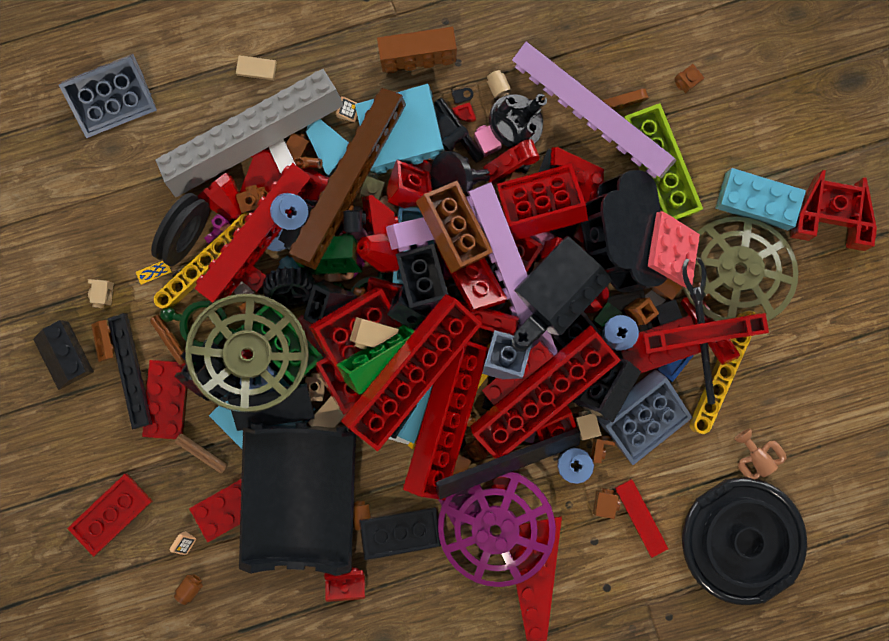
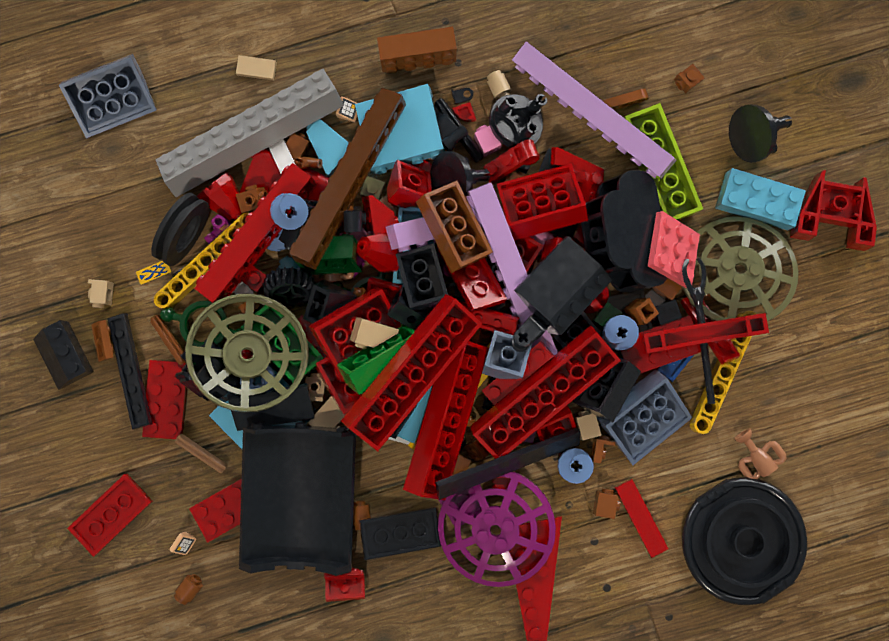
(755, 132): none -> black piece

